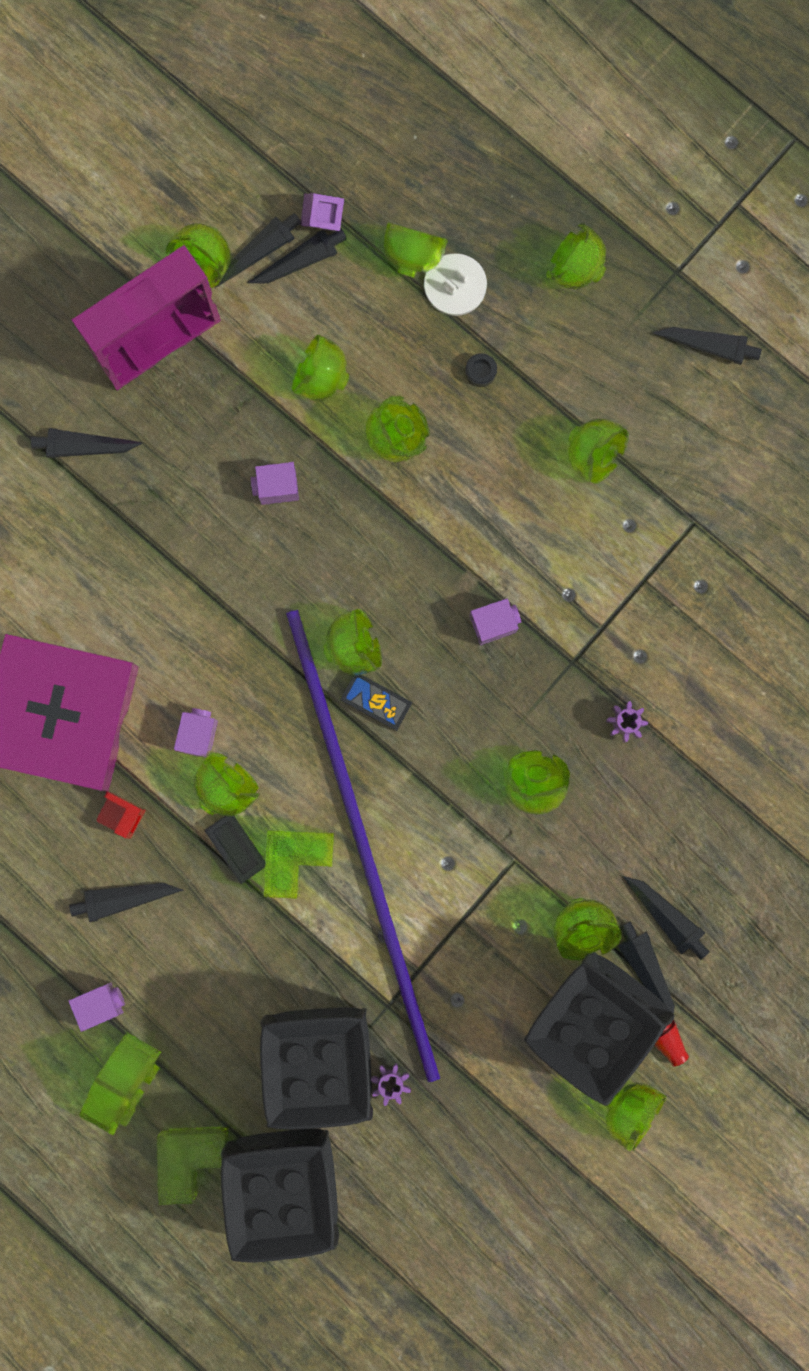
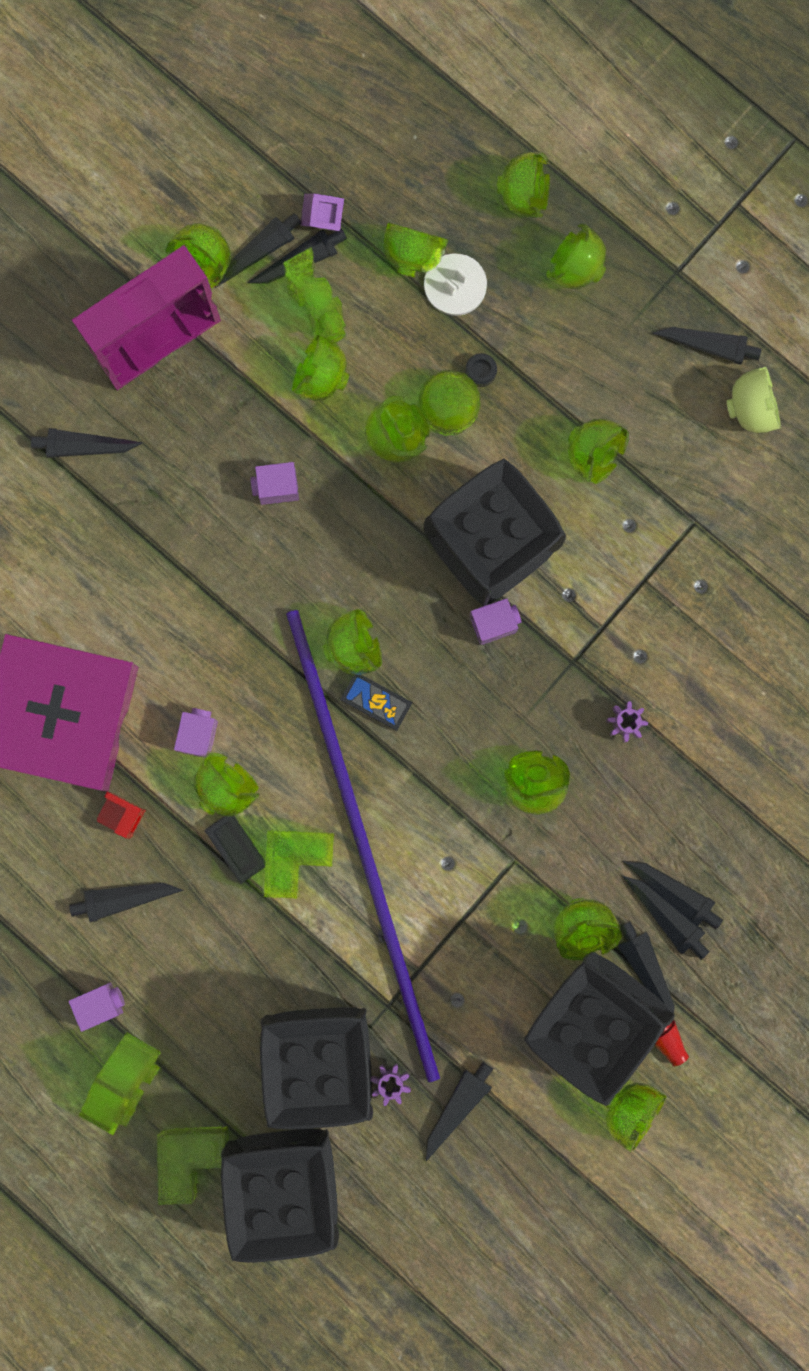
(316, 295): none -> clear neon green hips
(449, 402): none -> clear neon green cylinder
(462, 1101): none -> black bar
(494, 531): none -> black piece
(525, 185): none -> clear neon green cylinder
(686, 900): none -> black bar
(754, 402): none -> yellowish green cylinder

